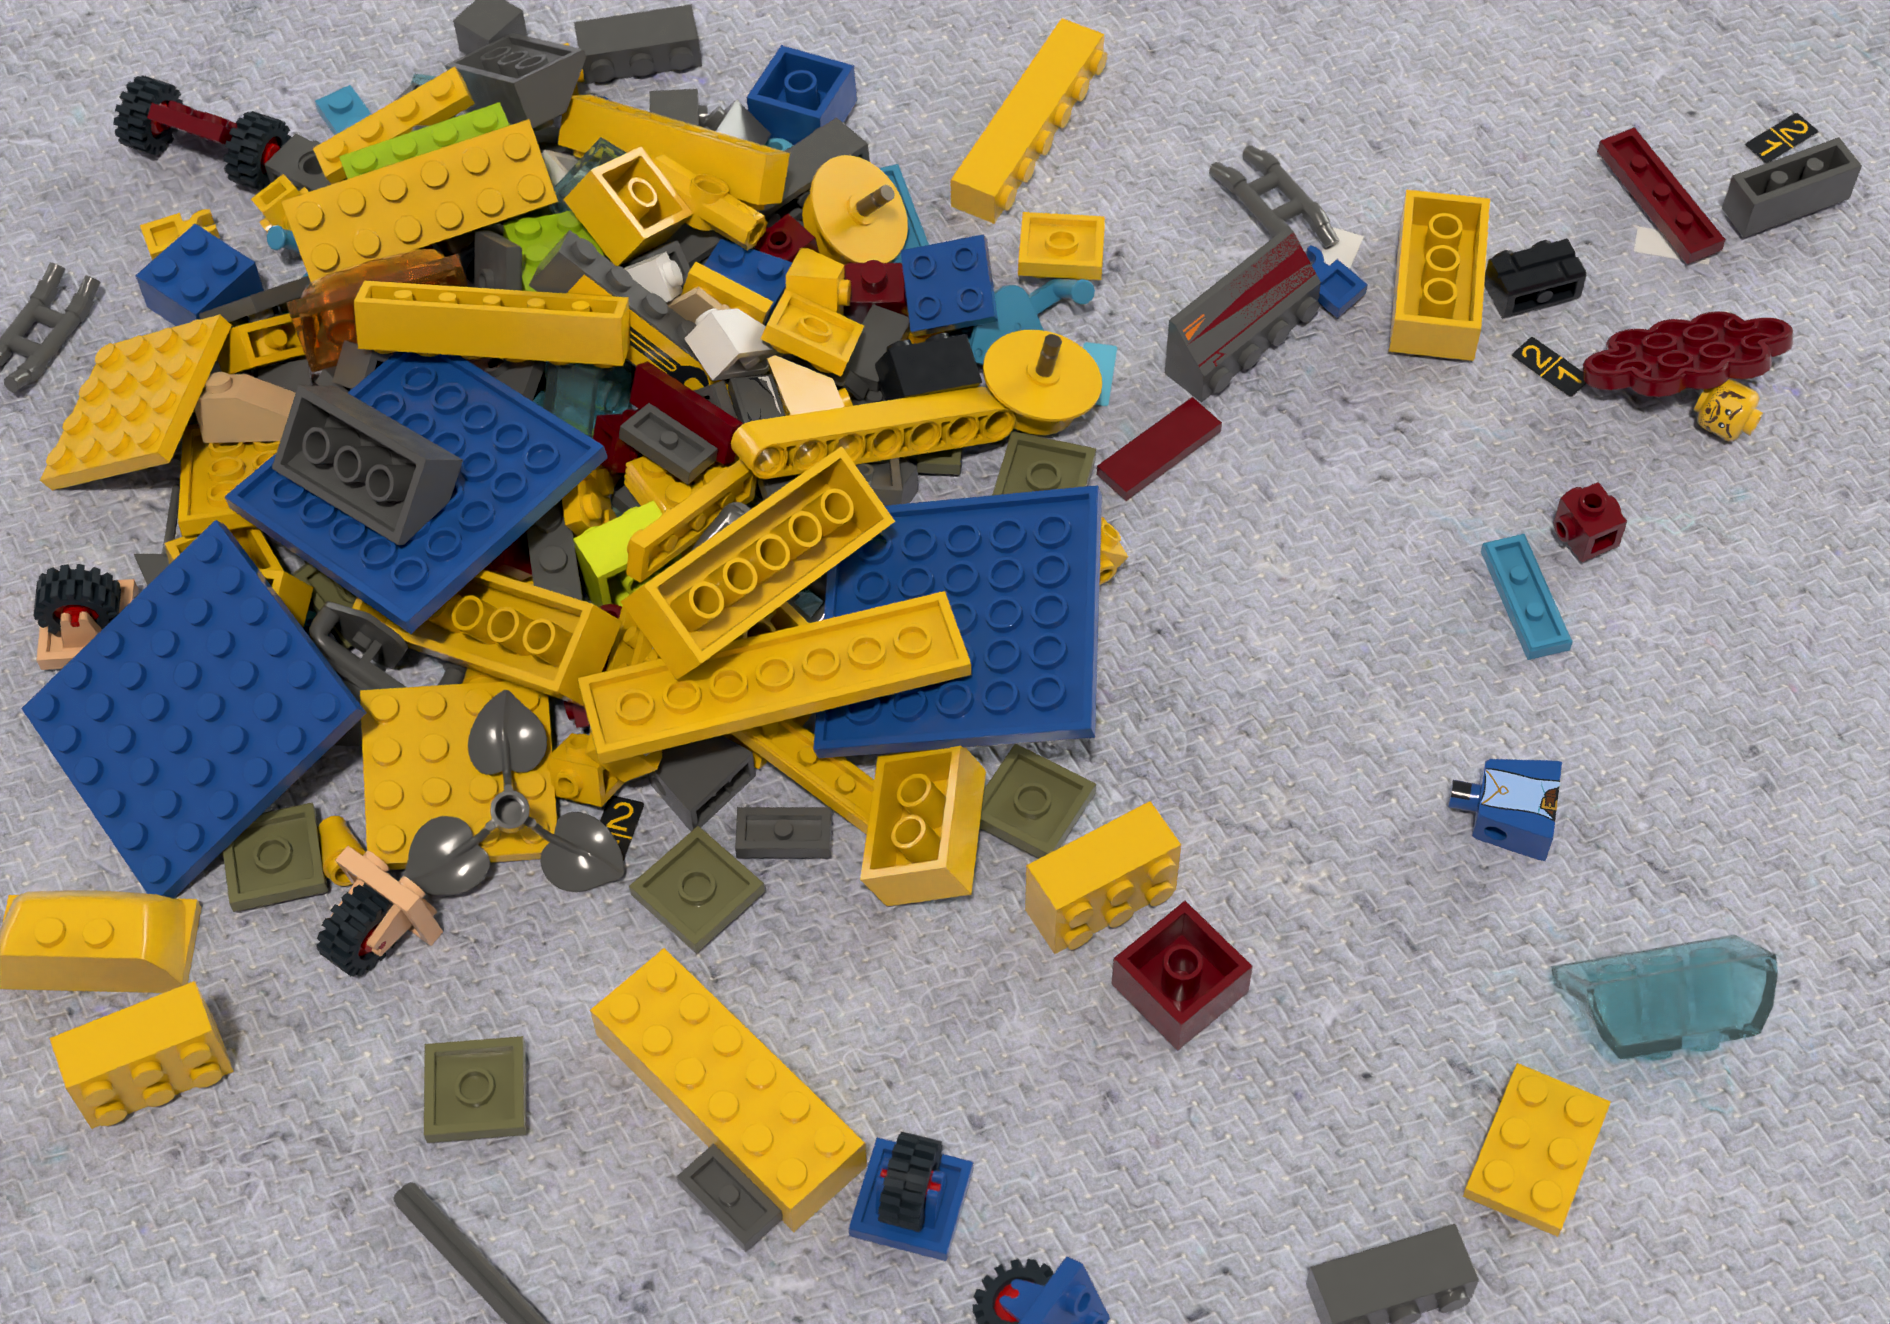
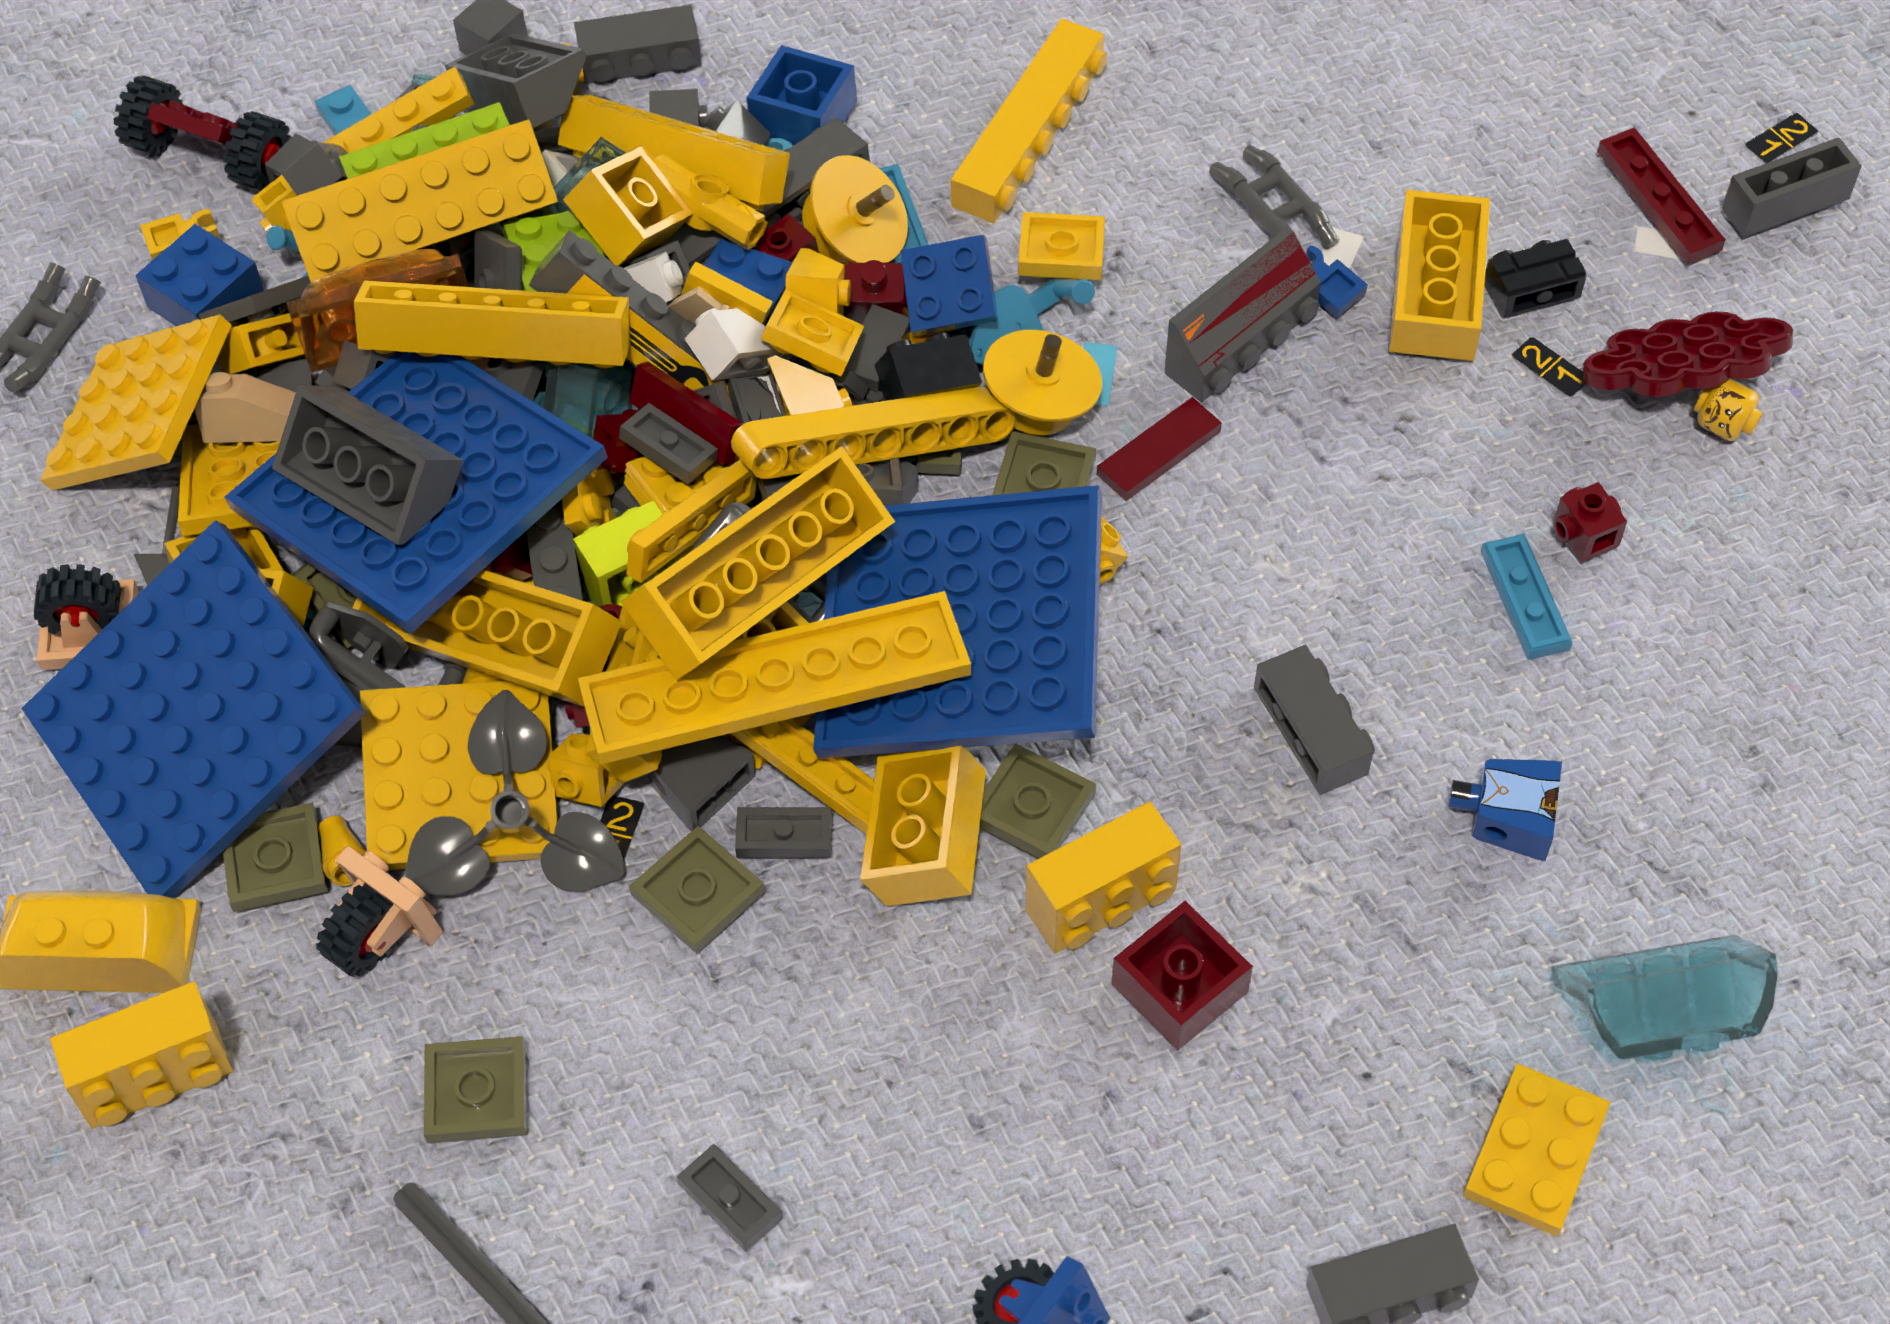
(316, 168): none -> dark grey brick
(729, 1087): yellow brick -> none
(911, 1196): blue plate -> none
(1314, 719): none -> dark grey brick

